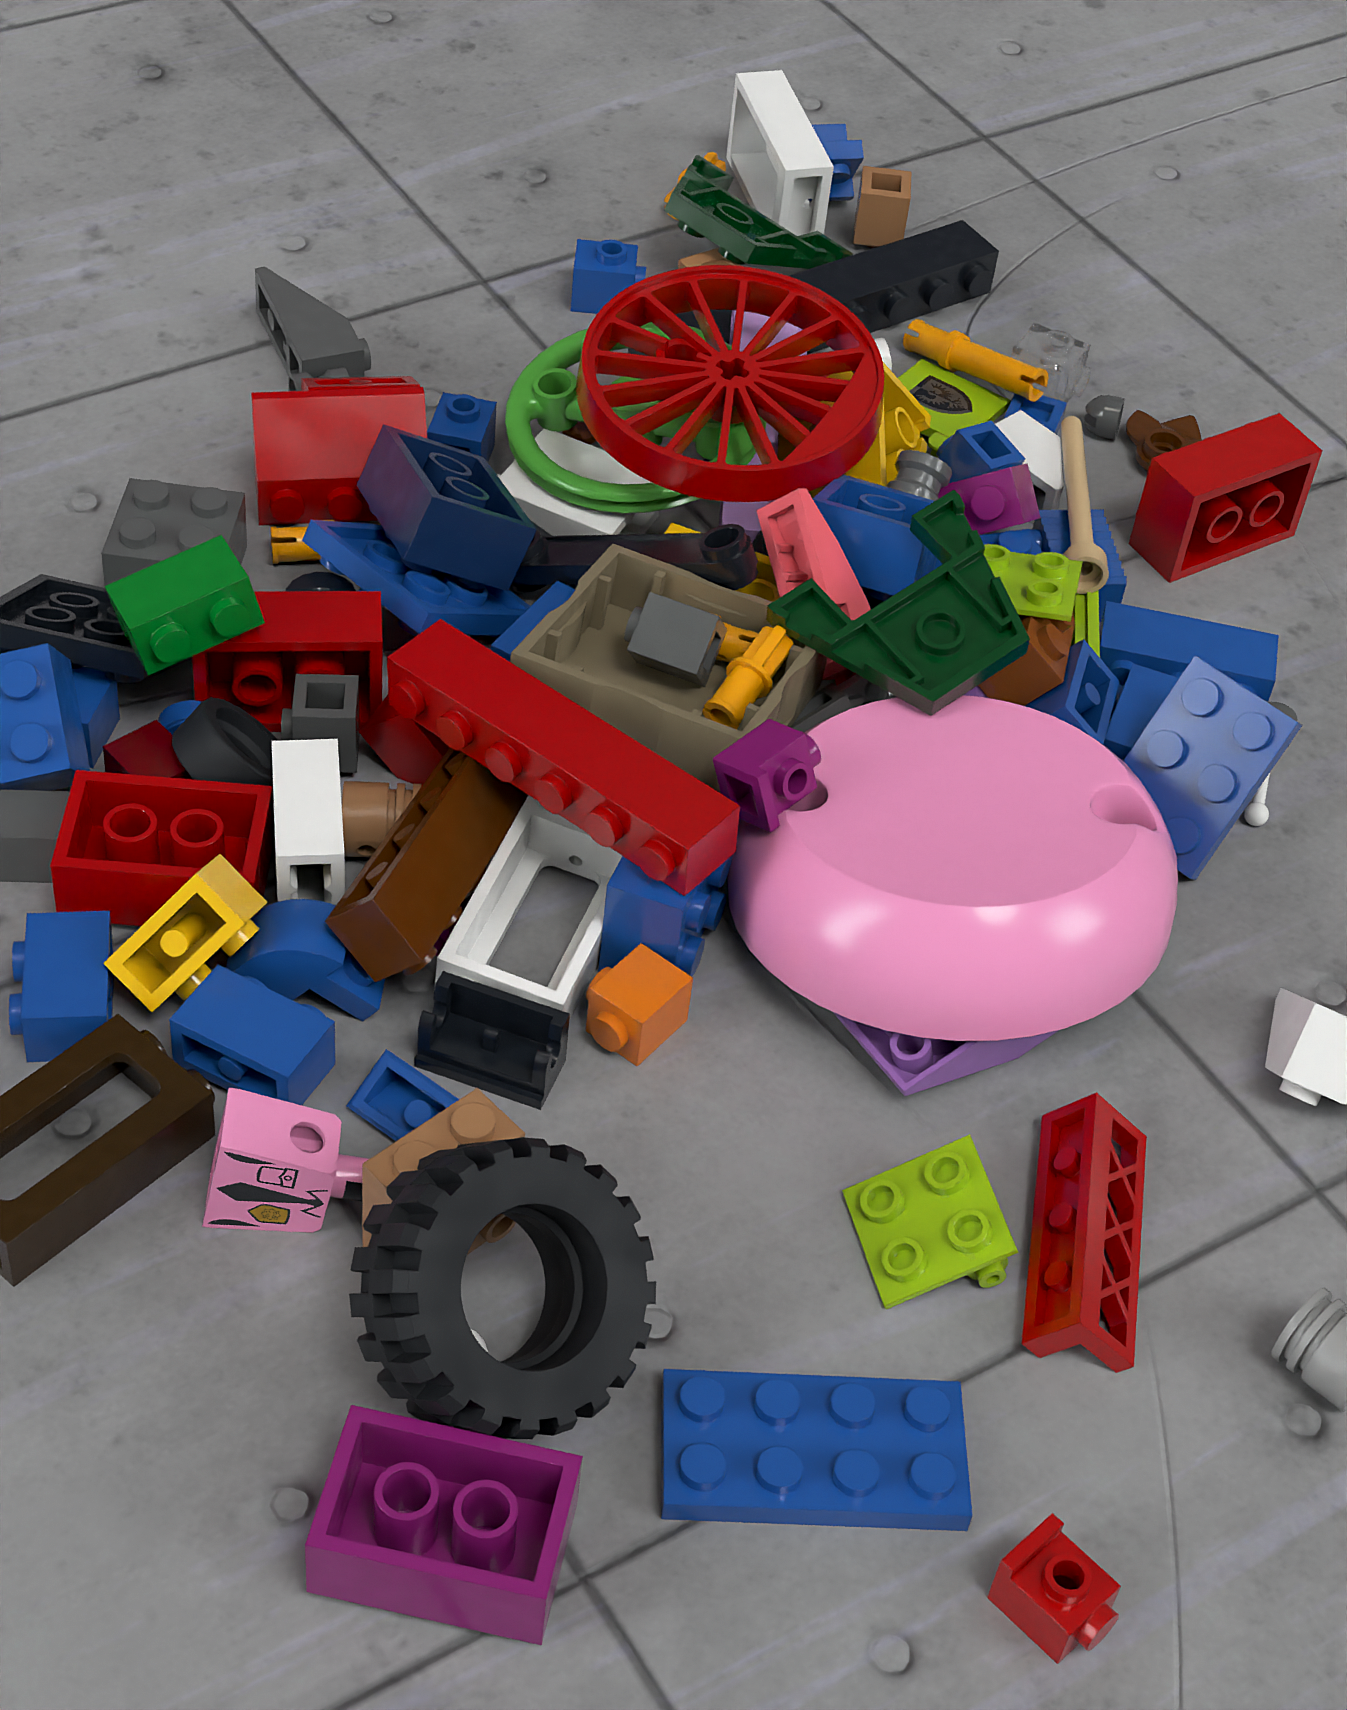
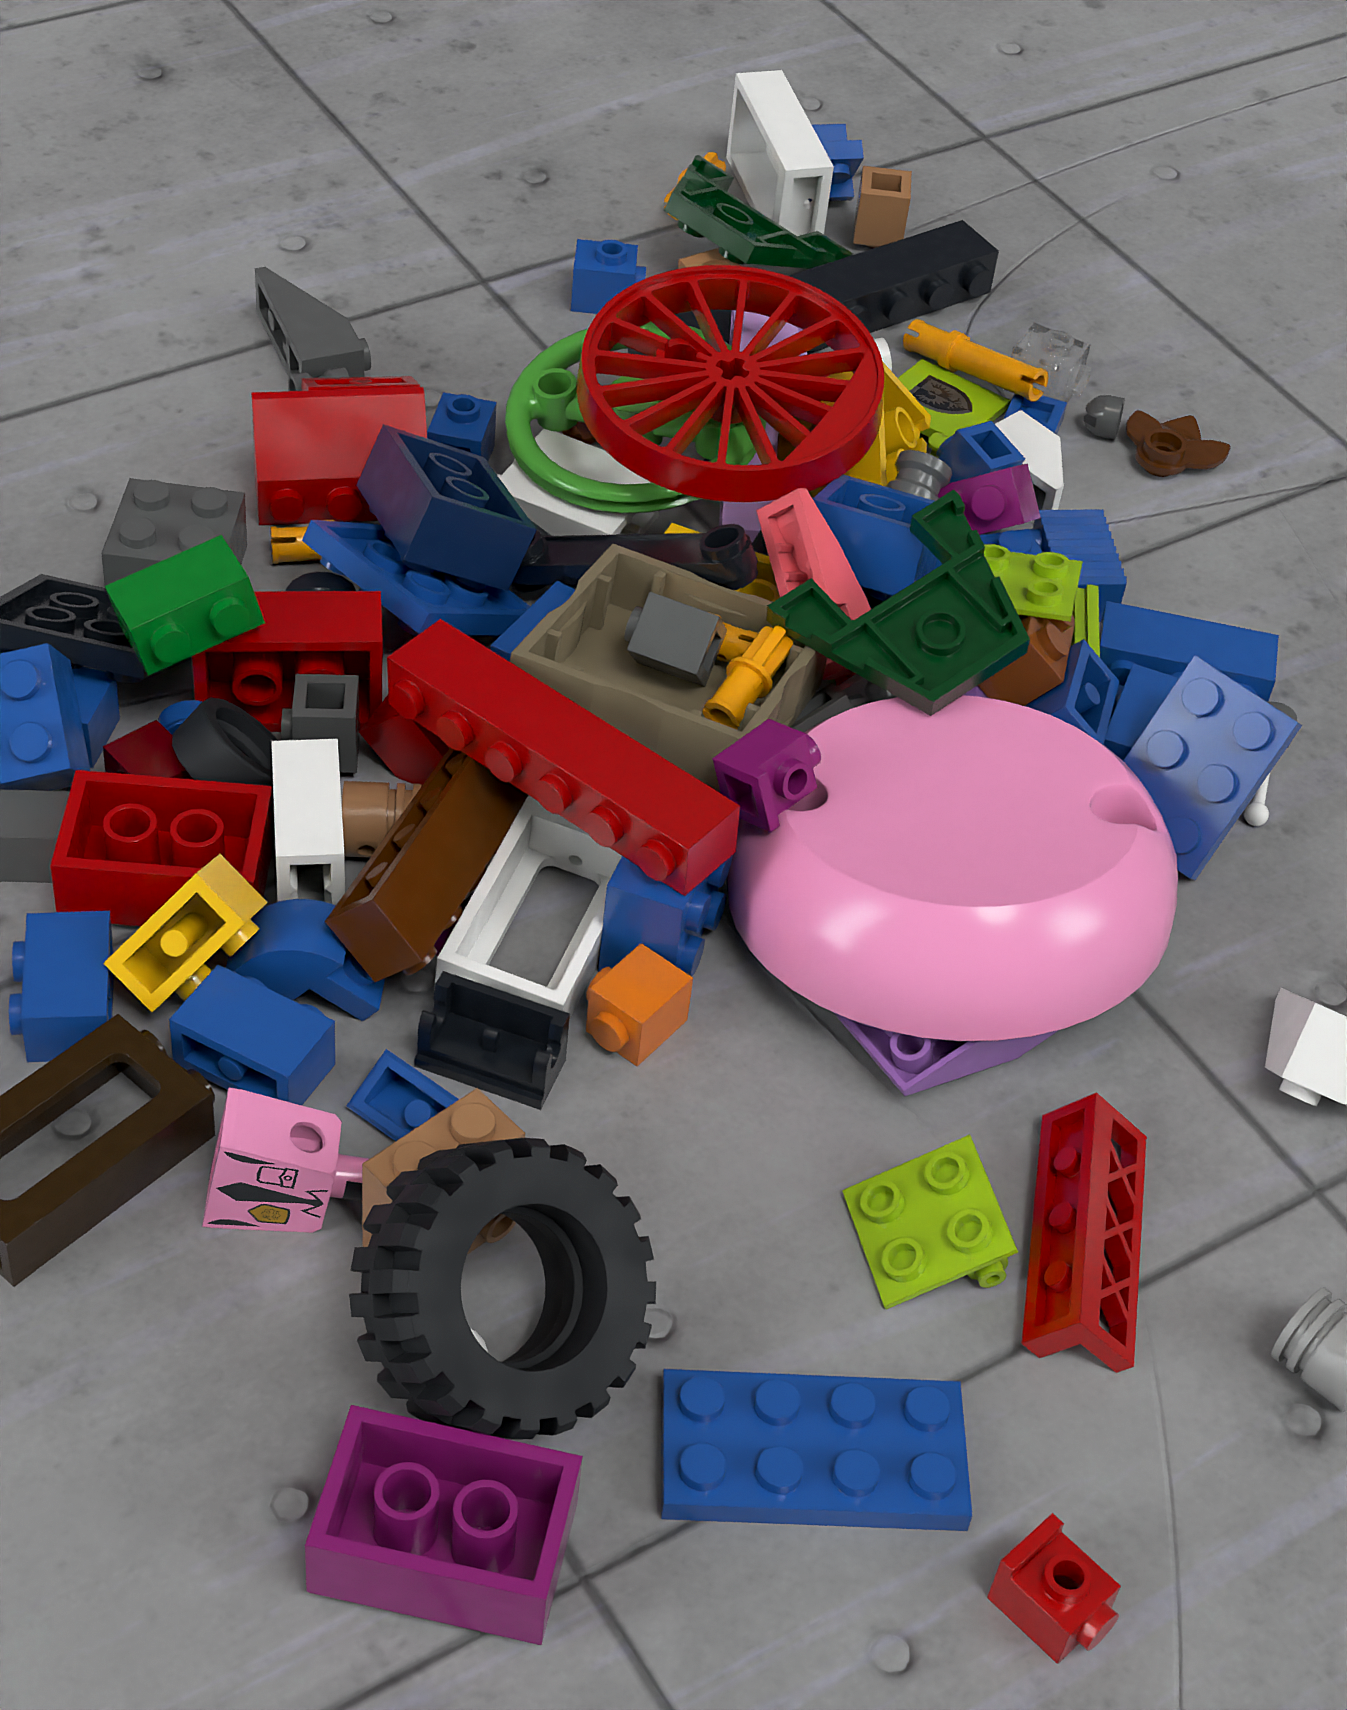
(1094, 566): tan piece -> none
(1224, 497): red brick -> none

